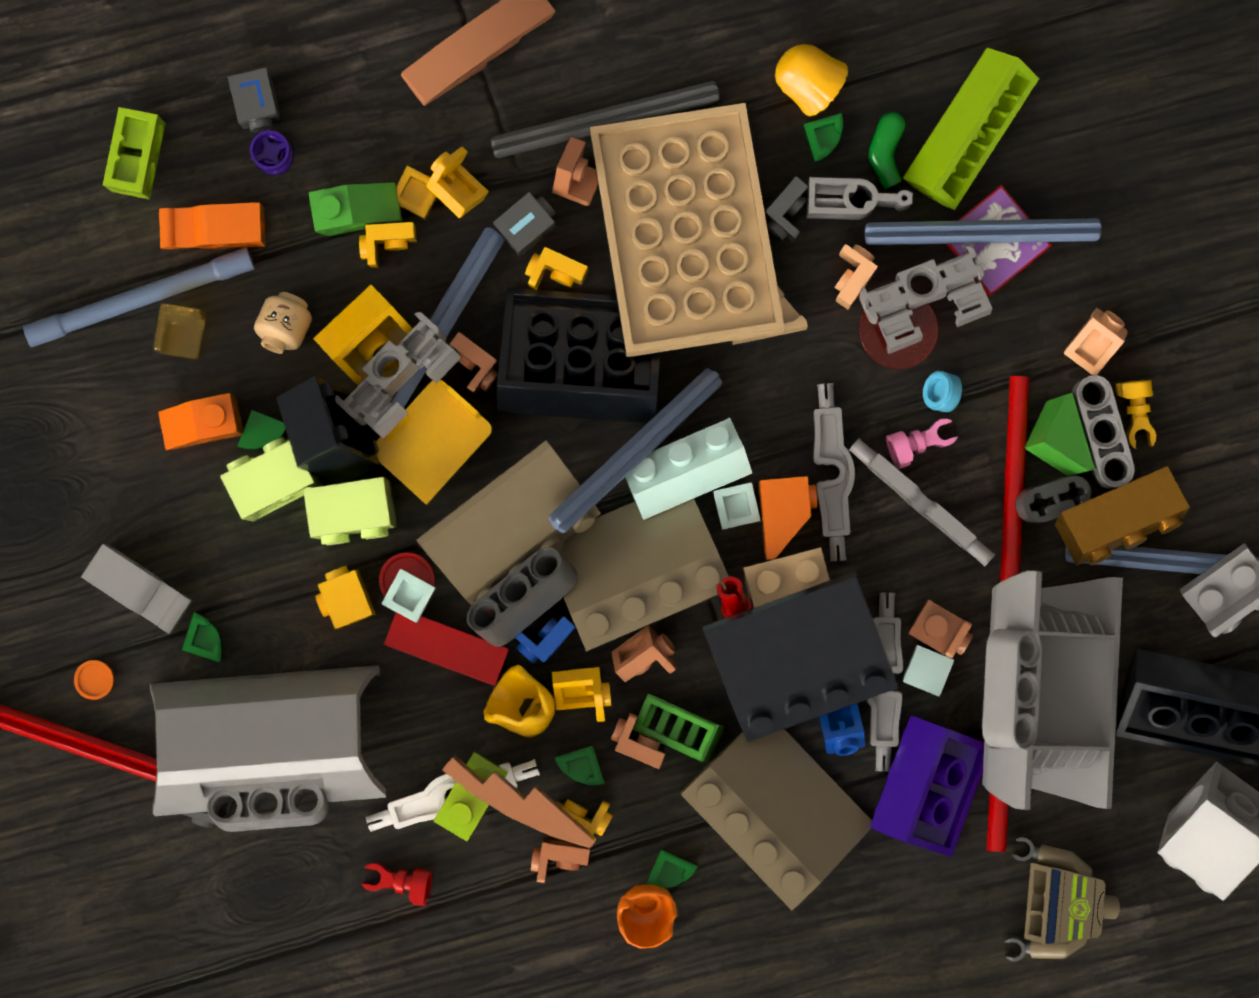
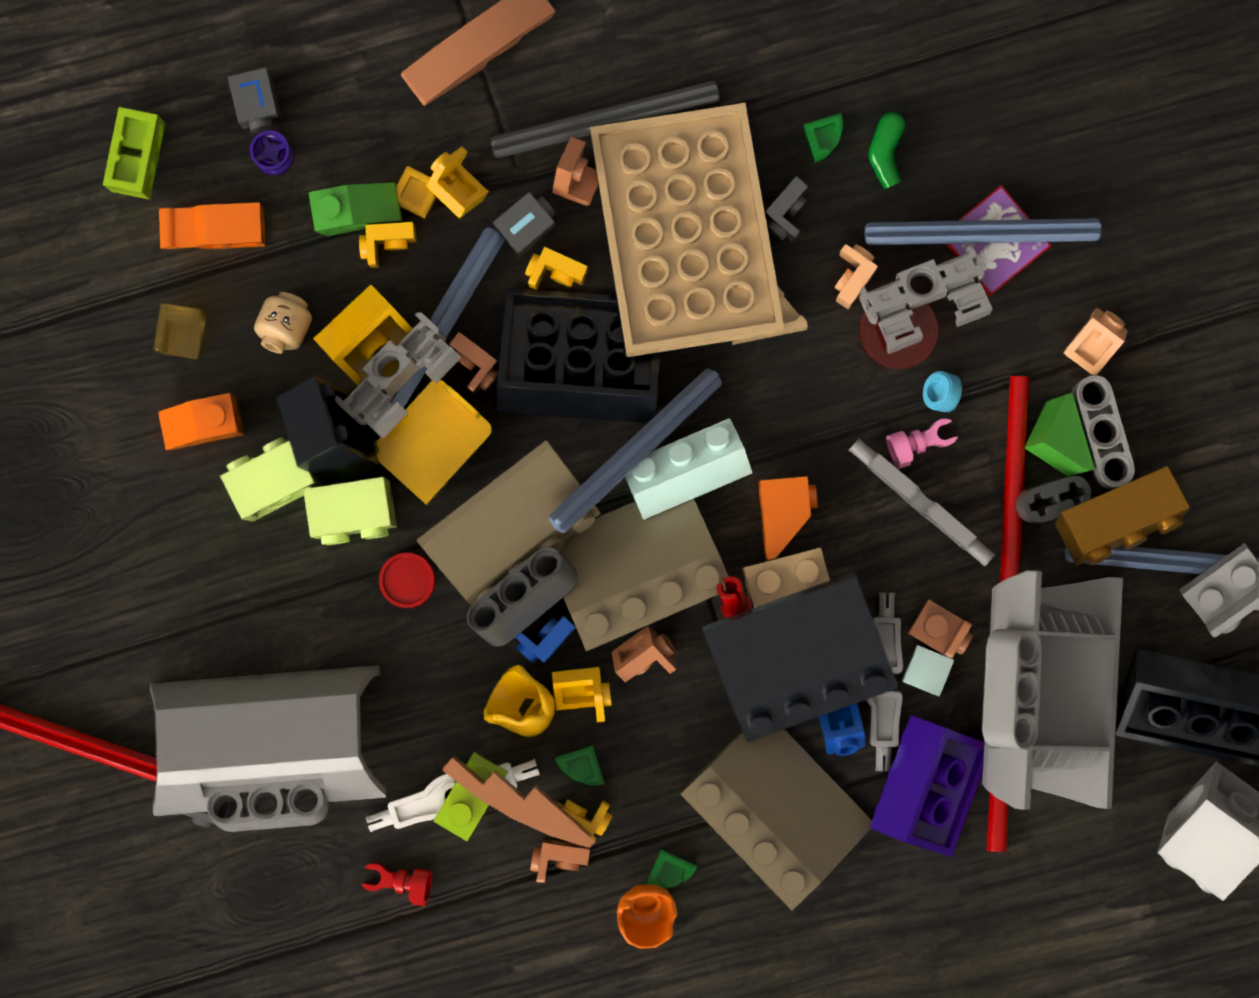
(61, 324): sand blue piece -> none
(94, 679): orange piece -> none
(136, 588): light grey piece -> none
(203, 639): green tile -> none
(260, 431): green tile -> none
(344, 598): yellow brick -> none
(408, 595): light aqua tile -> none
(447, 647): red tile -> none
(641, 749): nougat bracket -> none
(709, 742): bright green slope -> none
(736, 506): light aqua tile -> none
(810, 77): yellow hair -> none
(830, 198): light grey piece -> none
(830, 450): light grey piece -> none
(971, 127): lime brick -> none
(1062, 904): dark tan torso -> none
(1136, 392): yellow piece -> none

